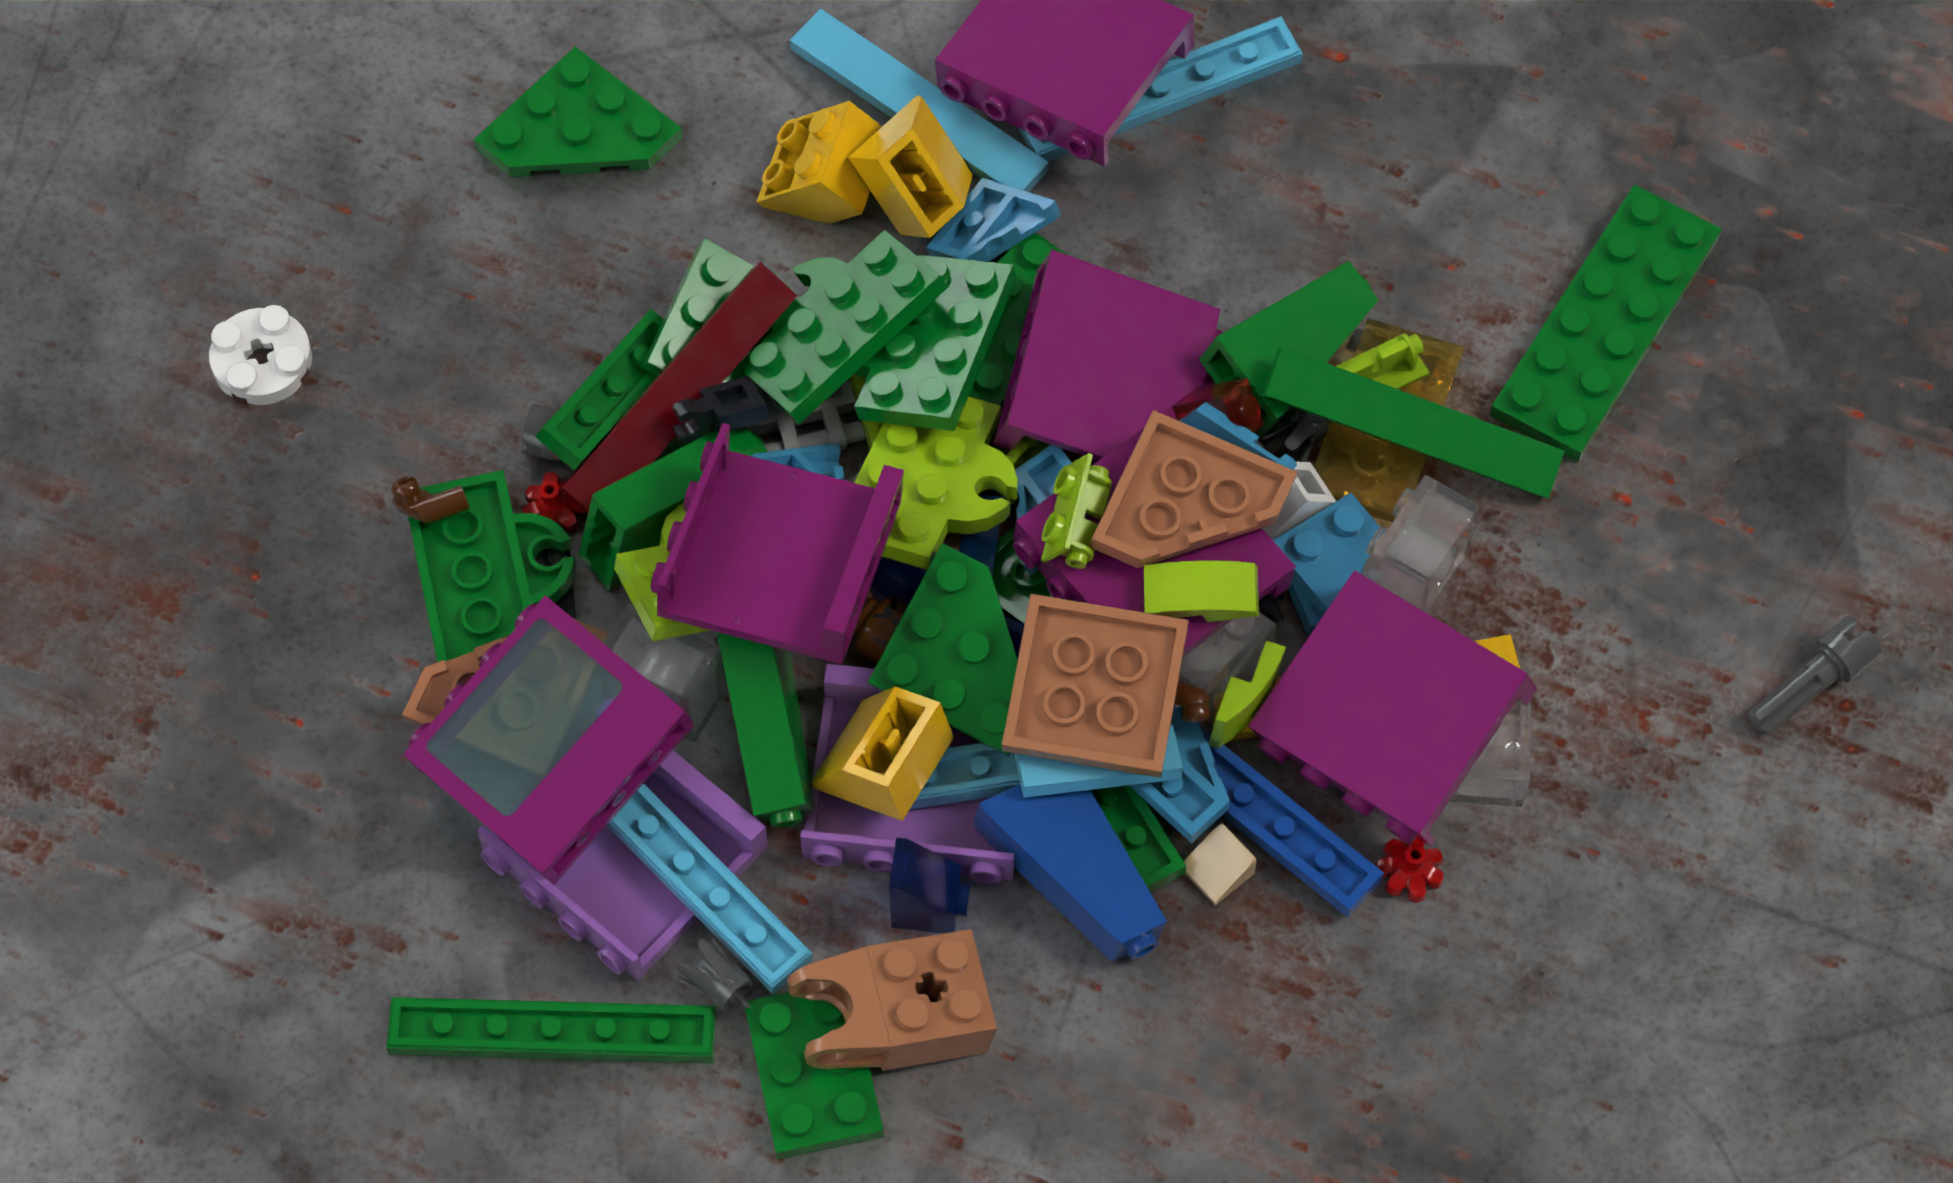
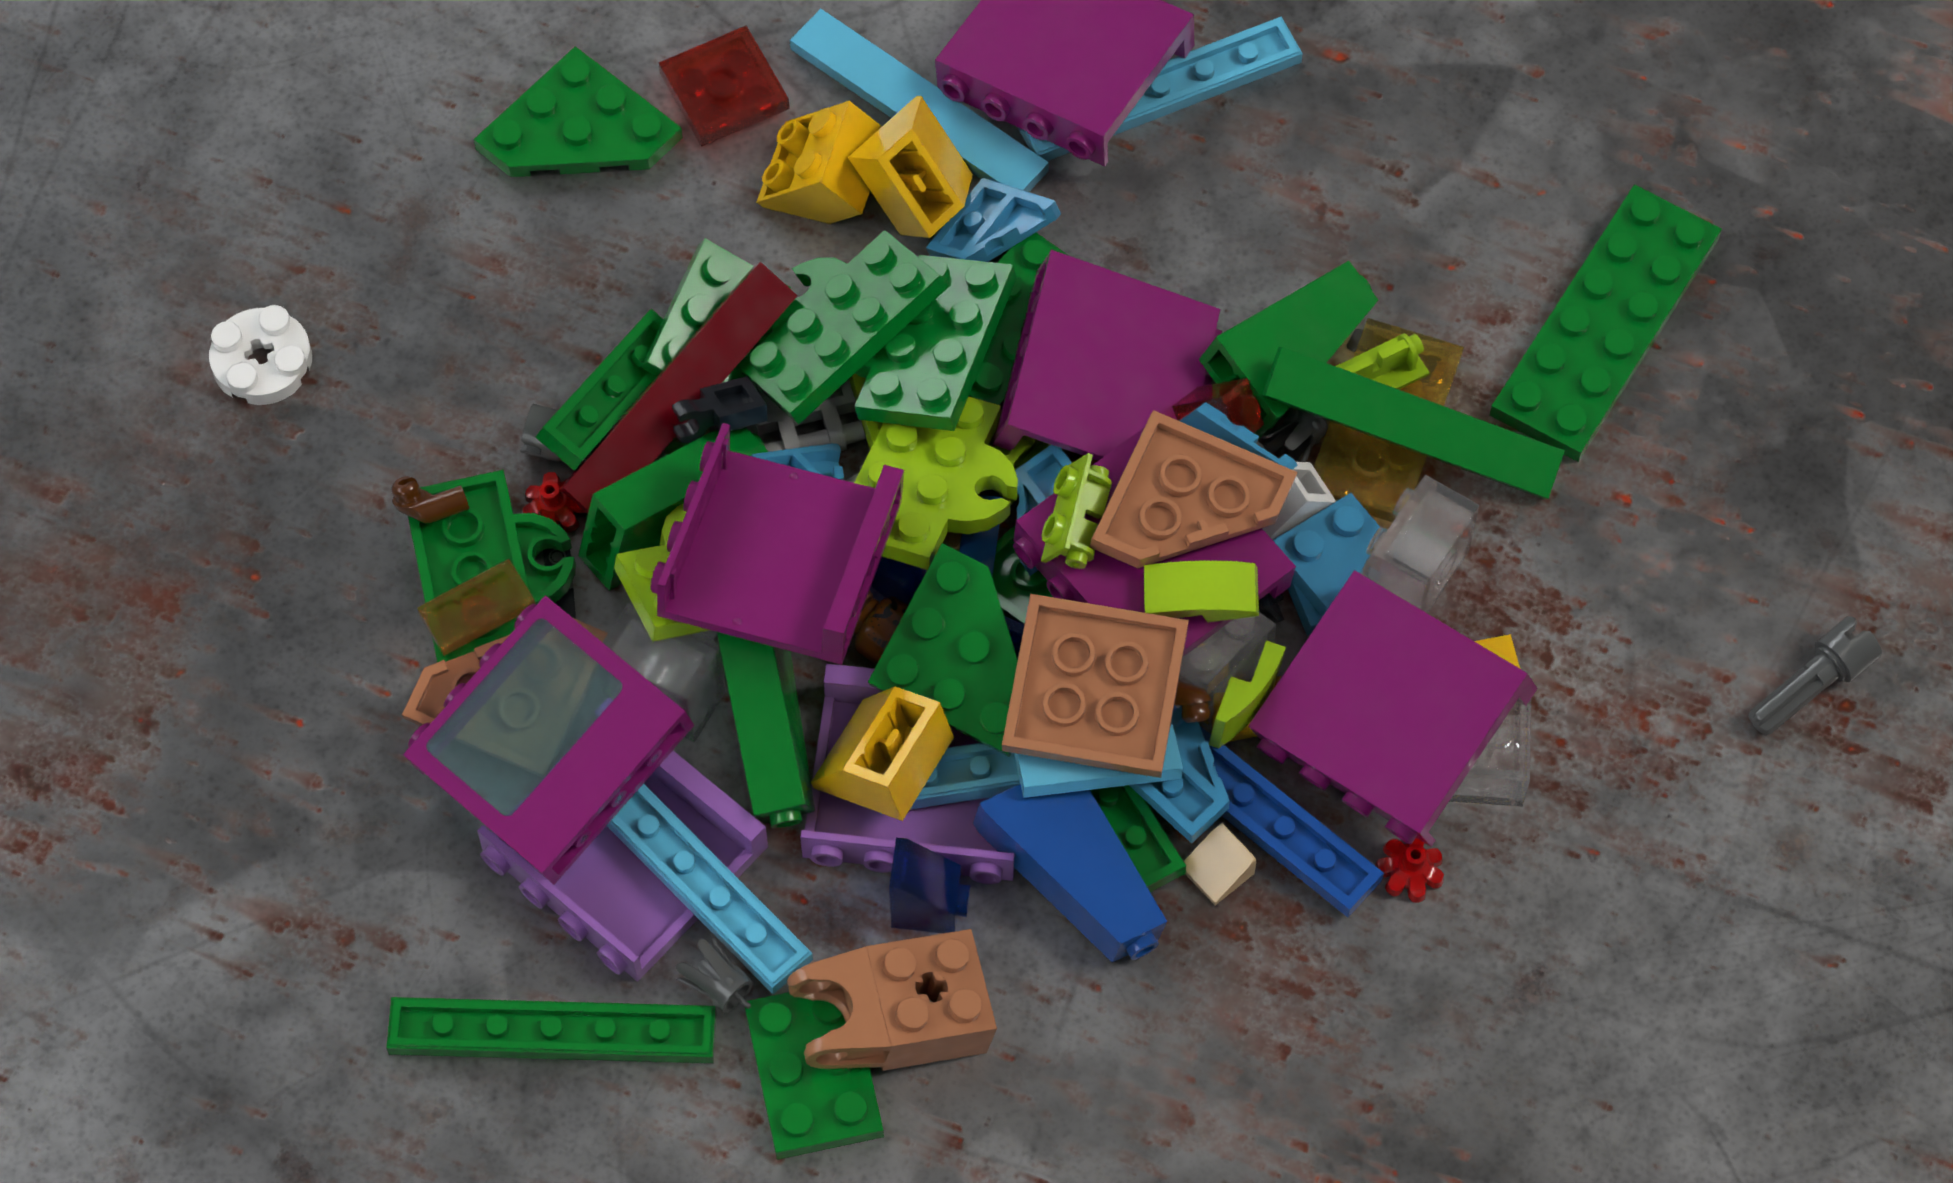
(475, 607): none -> clear orange plate
(724, 85): none -> clear red plate

